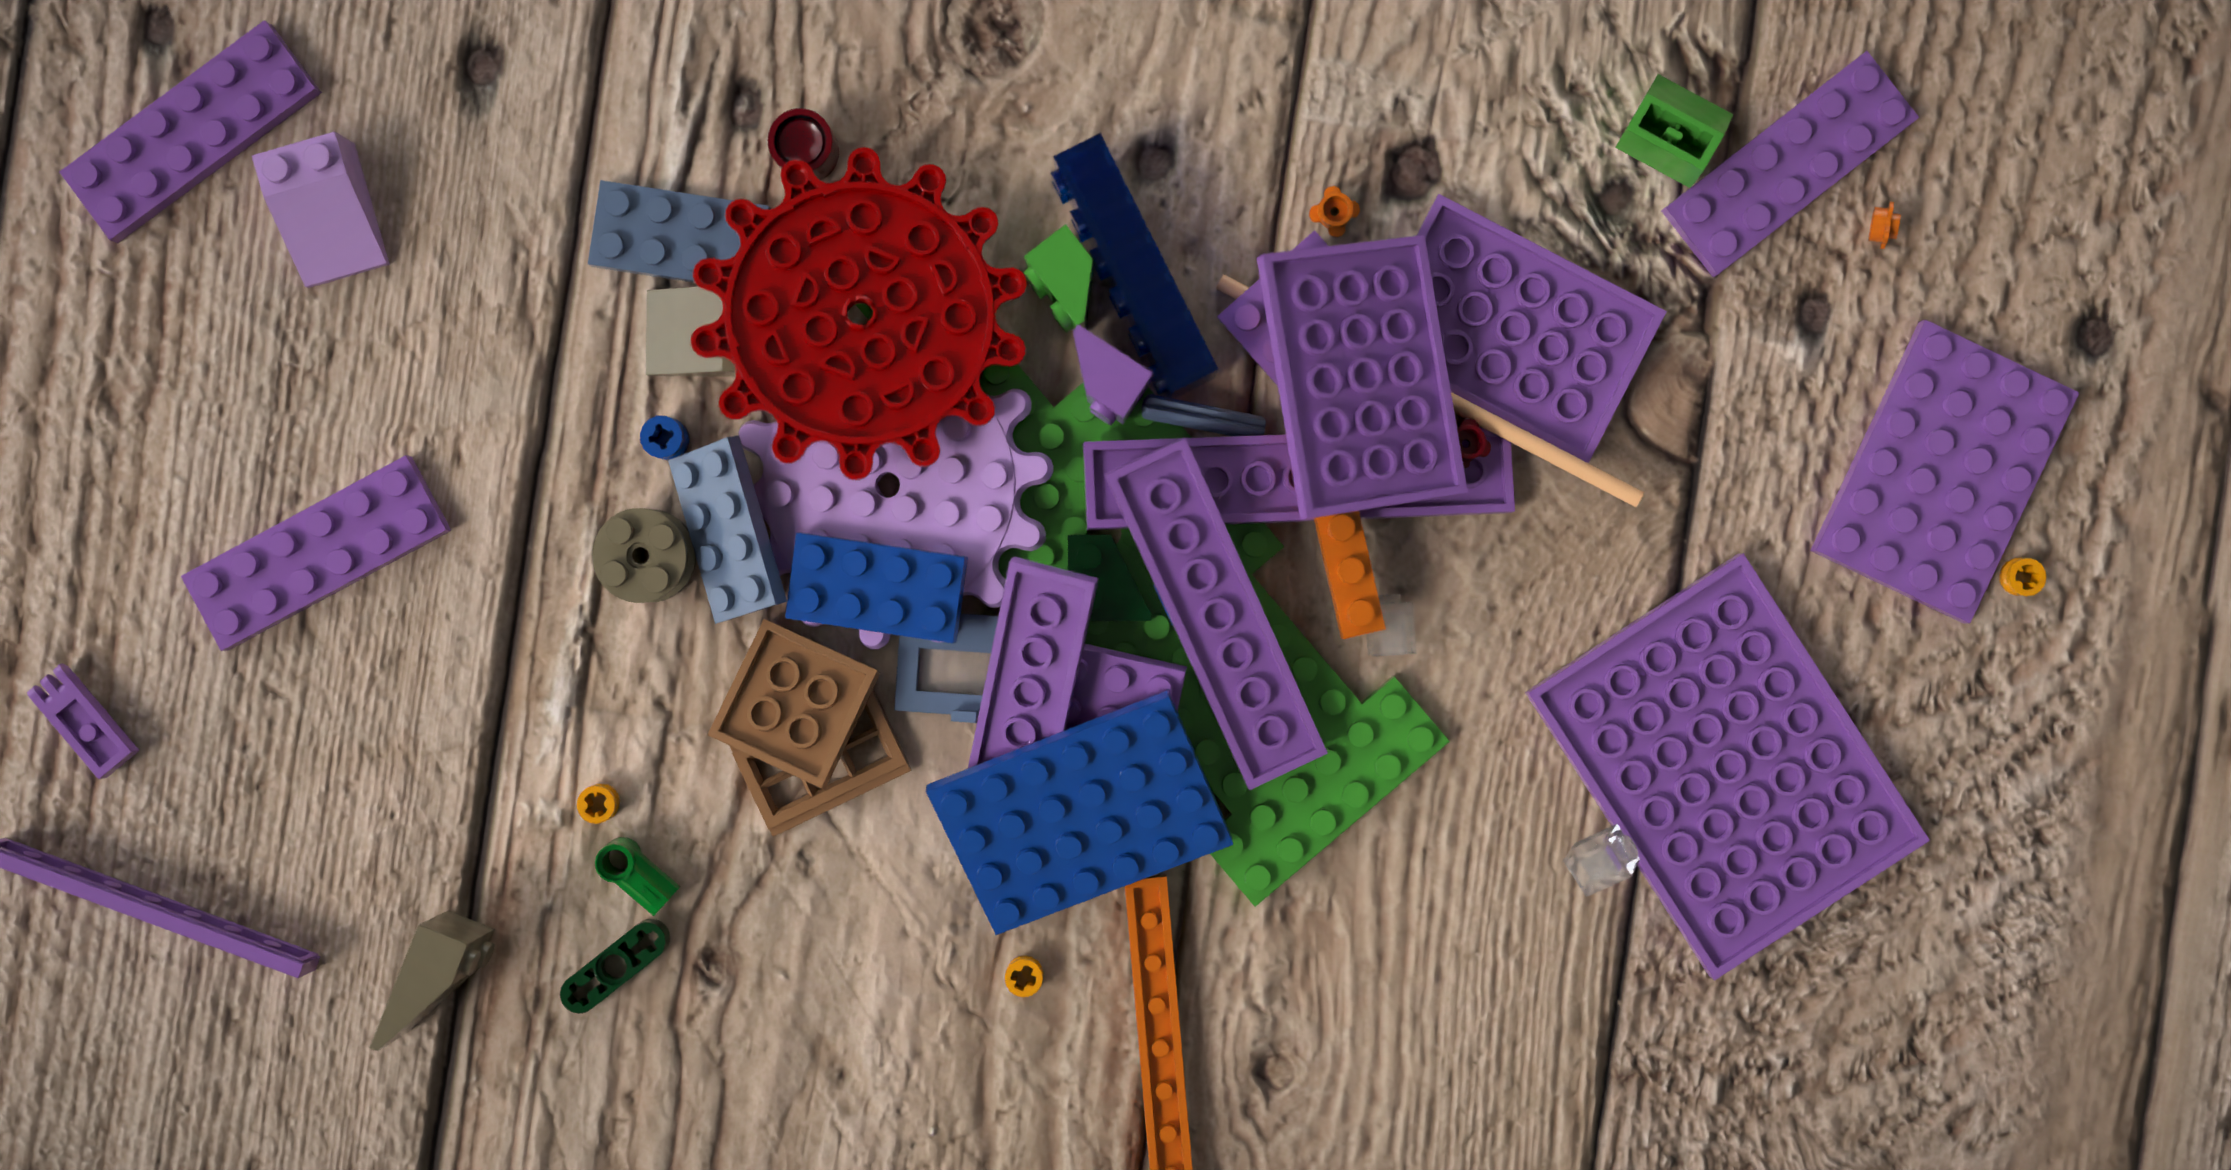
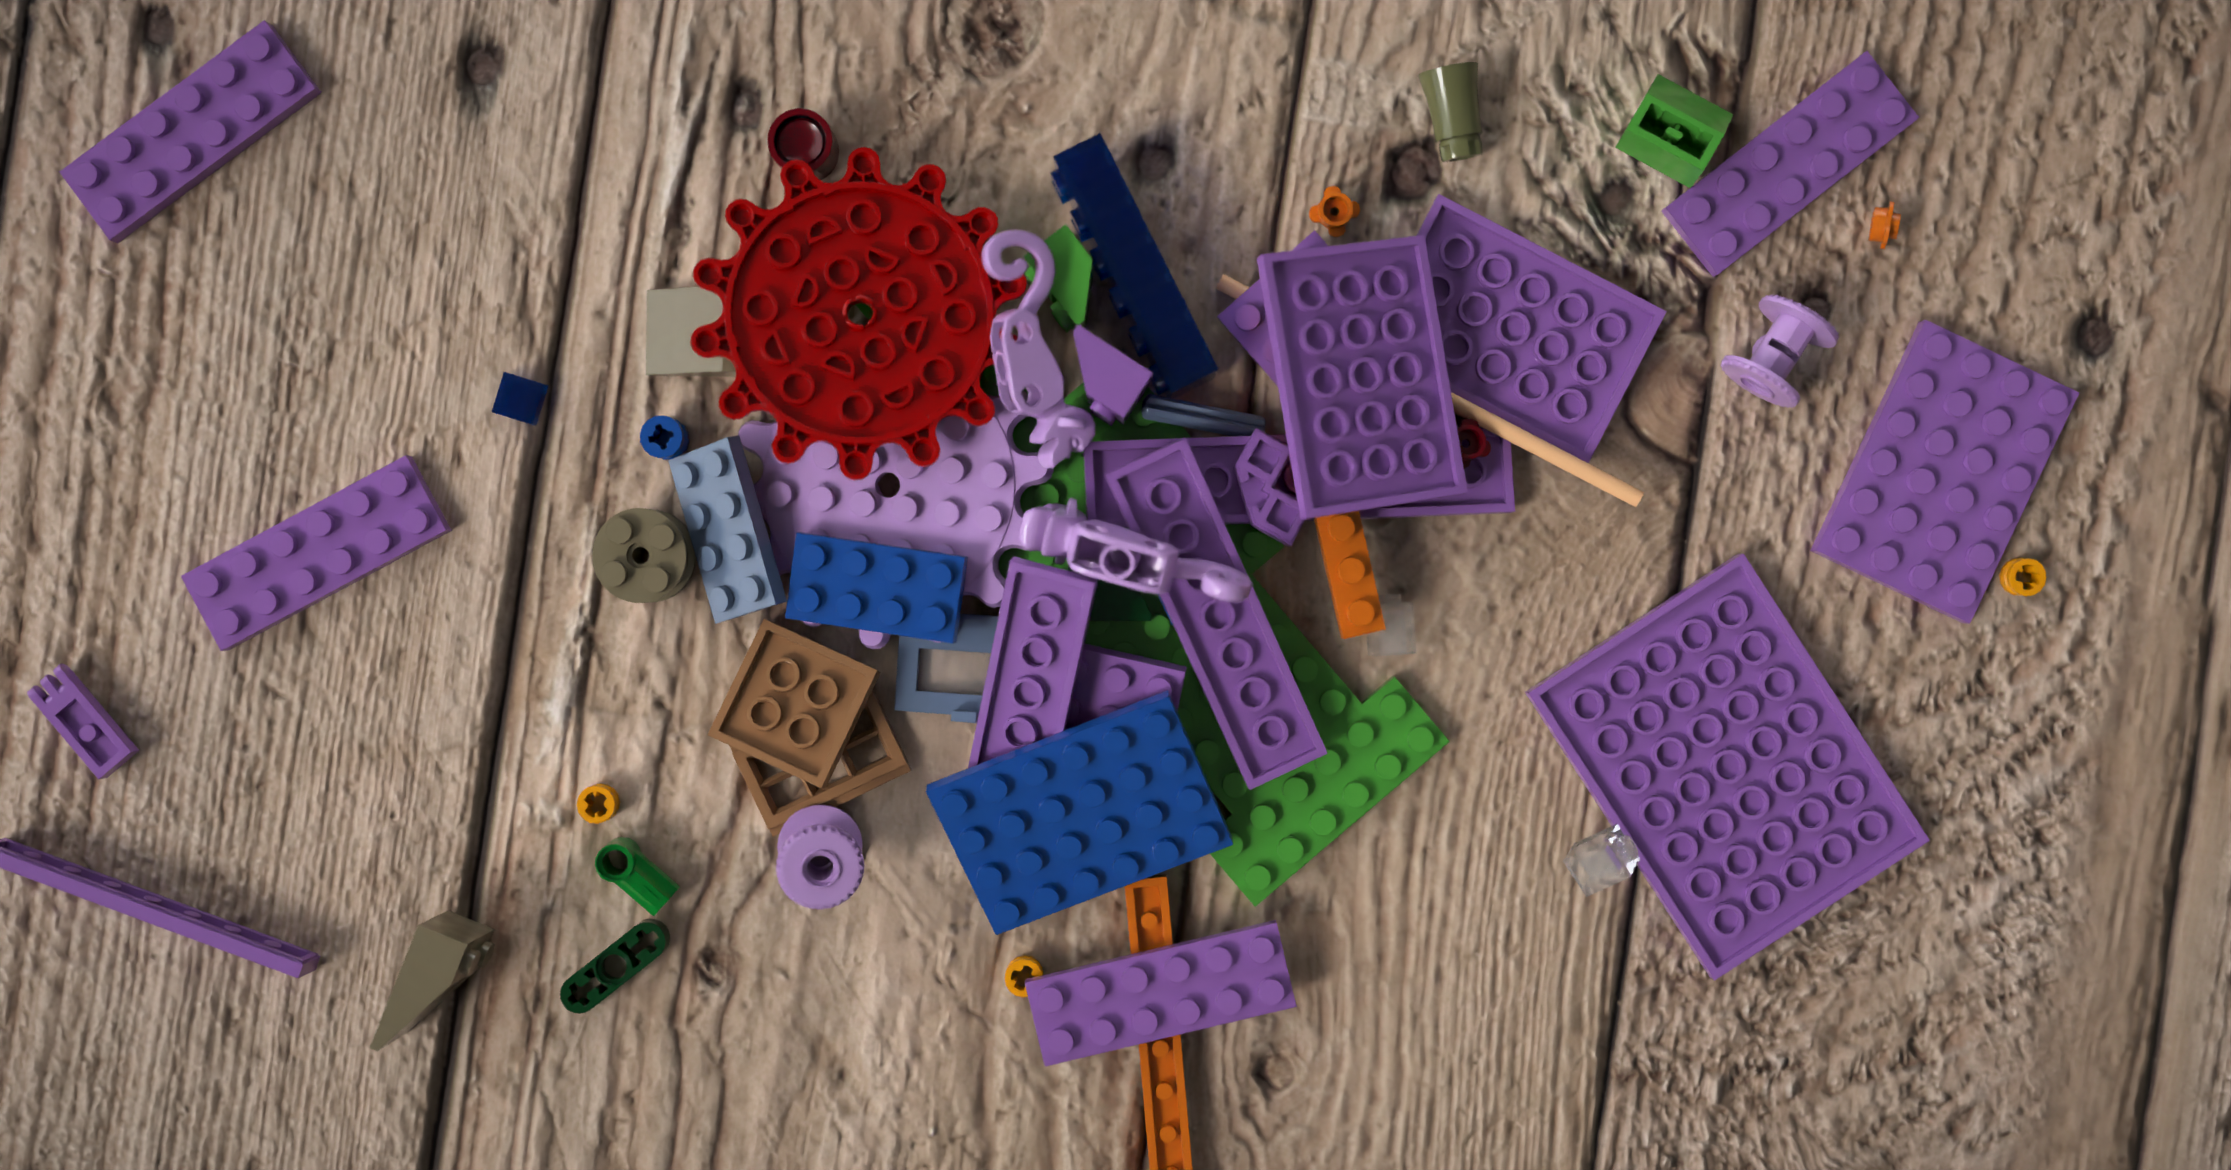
(322, 208): lavender slope -> none
(520, 398): none -> clear blue tile
(659, 231): sand blue plate -> none
(820, 857): none -> lavender hose
(1029, 360): none -> lavender animal
(1121, 554): none -> lavender animal
(1160, 993): none -> medium lavender plate
(1257, 473): none -> medium lavender tile
(1454, 109): none -> olive plant
(1779, 350): none -> lavender hose

